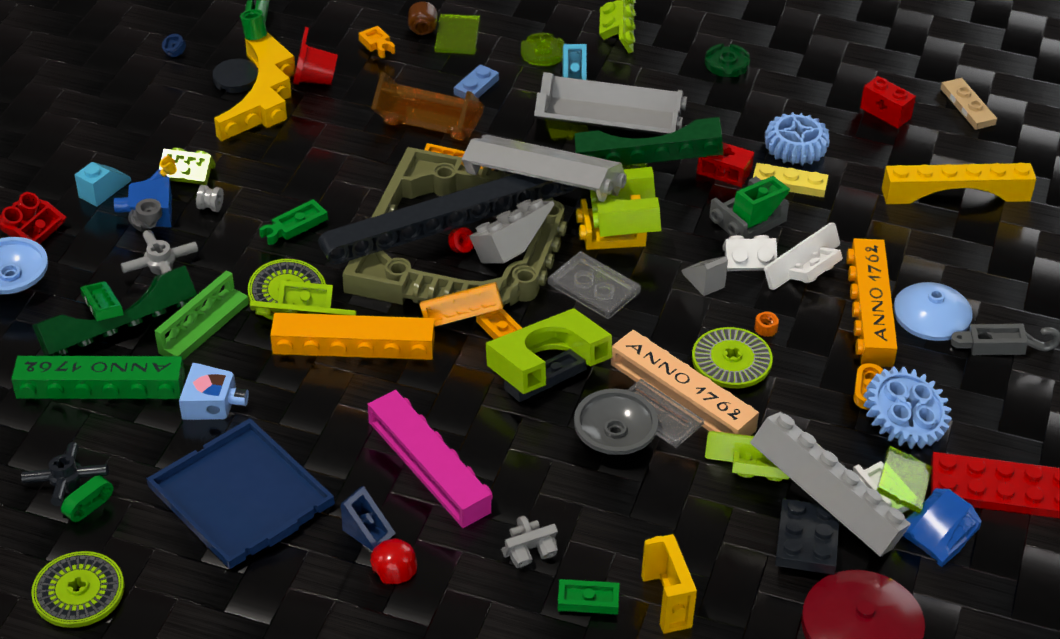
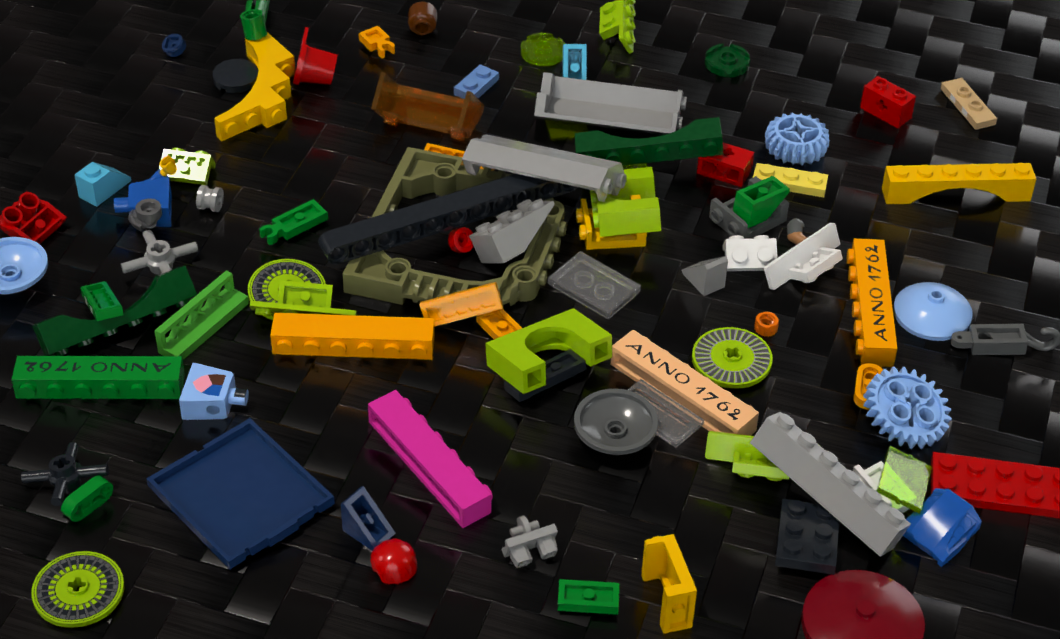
(457, 34): clear neon green piece -> none
(795, 231): none -> arm

